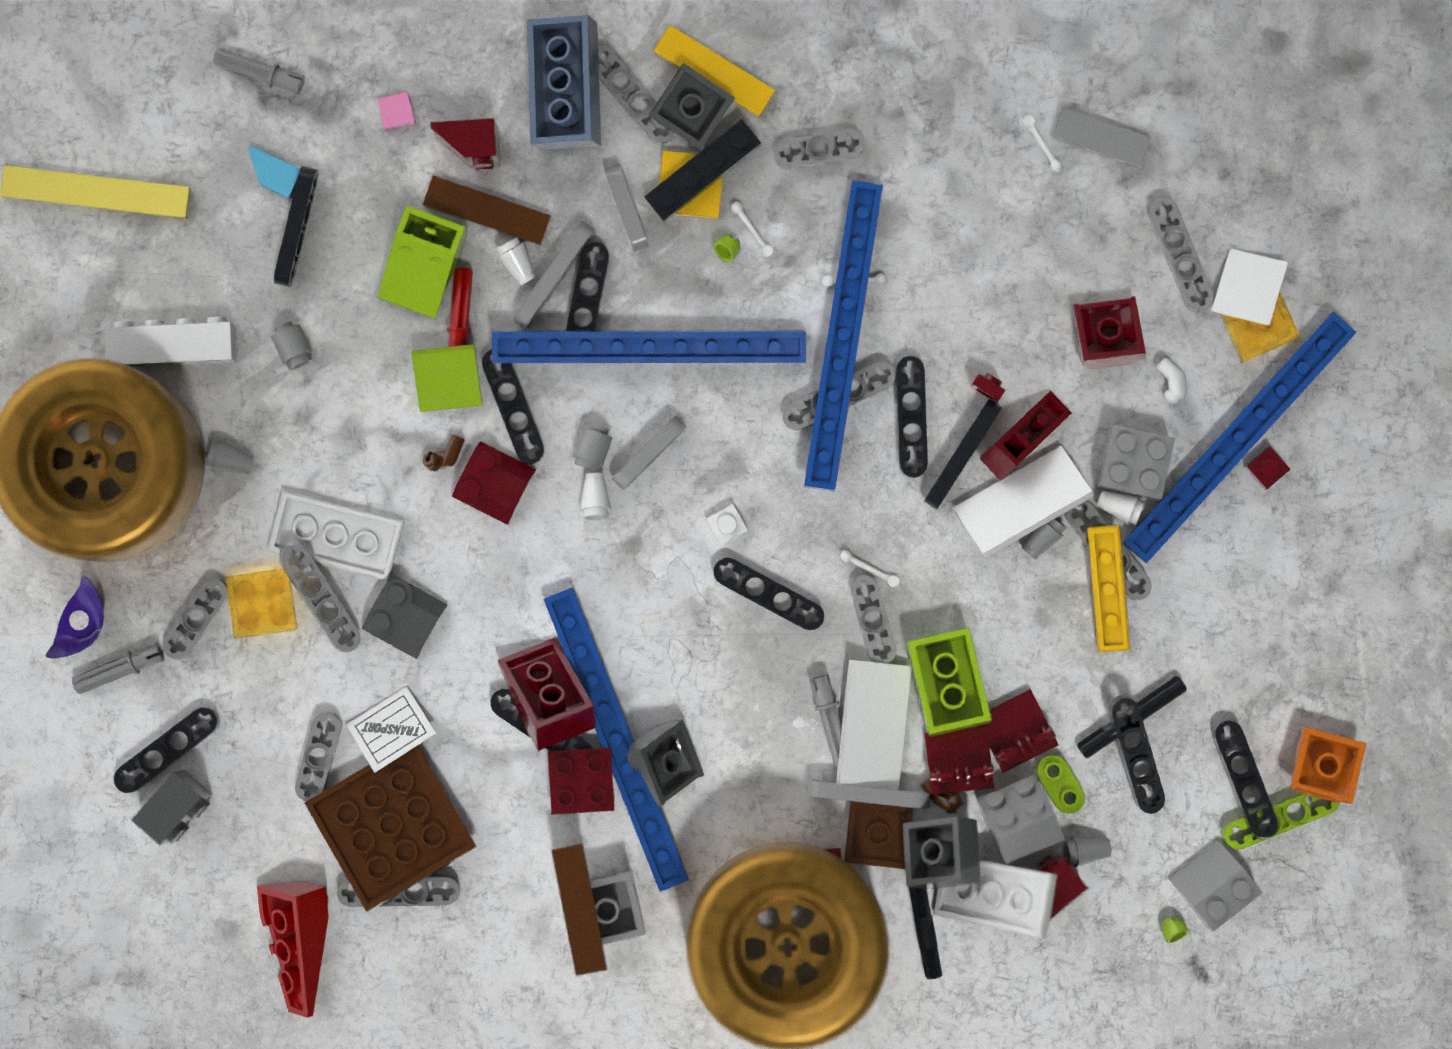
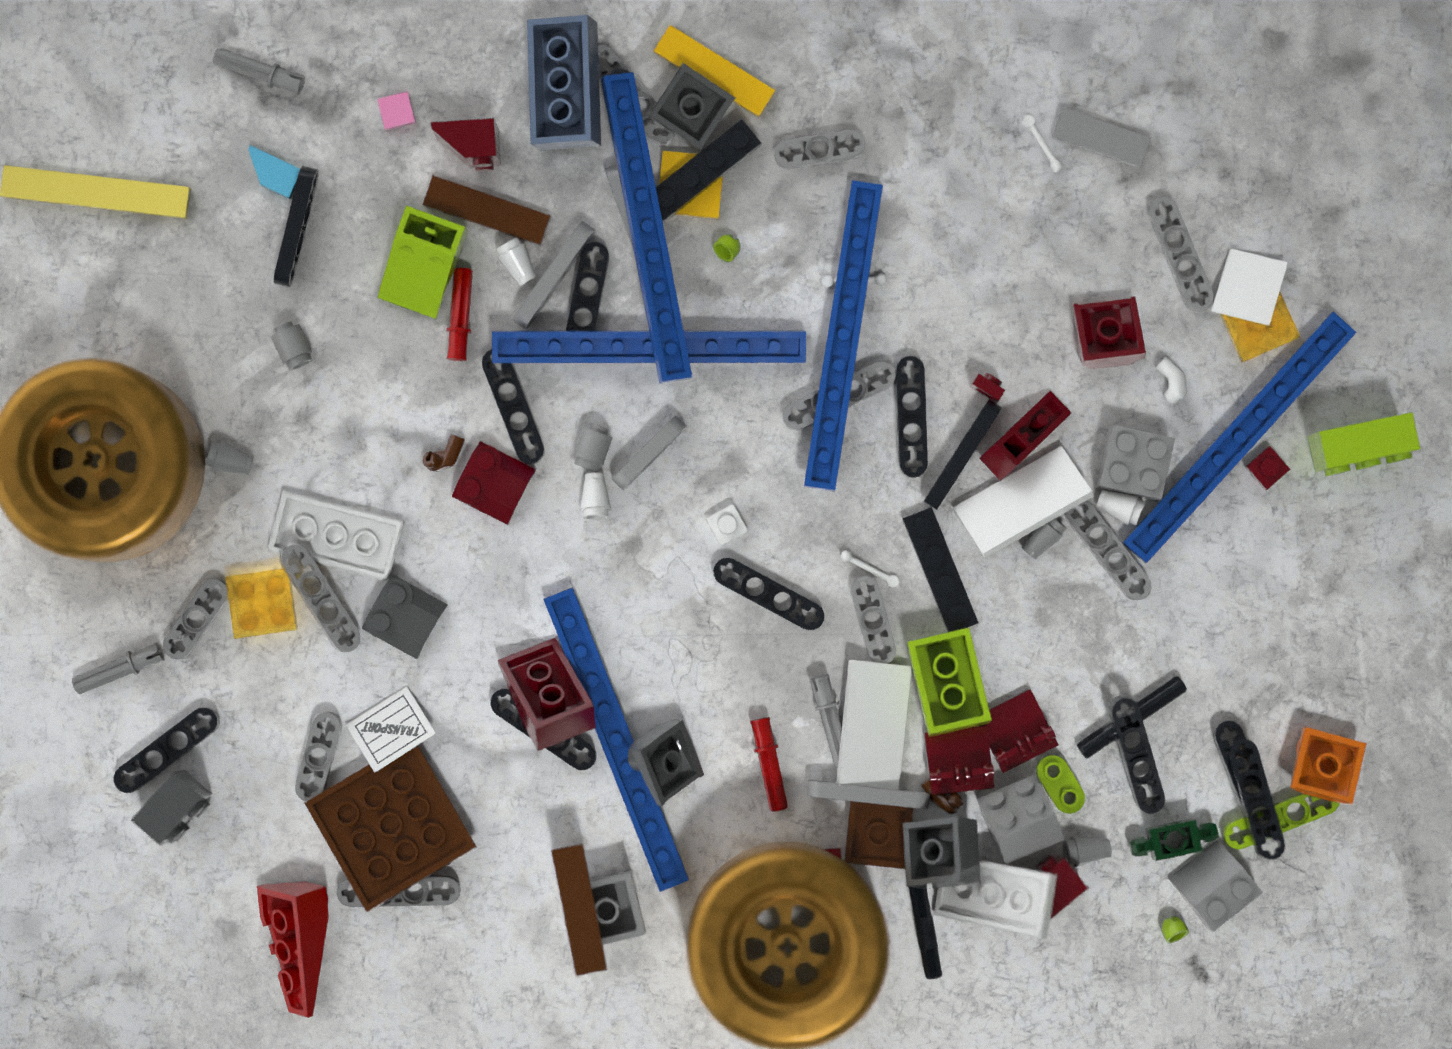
(72, 641): dark purple piece -> none
(171, 344): white brick -> none
(447, 378): lime tile -> none
(581, 781): dark red hinge -> none
(646, 228): none -> blue plate
(767, 250): white hinge -> none
(769, 764): none -> red axle
(940, 570): none -> black plate
(1109, 588): yellow tile -> none
(1141, 846): none -> dark green piece
(1260, 799): none -> black beam
(1364, 444): none -> lime brick

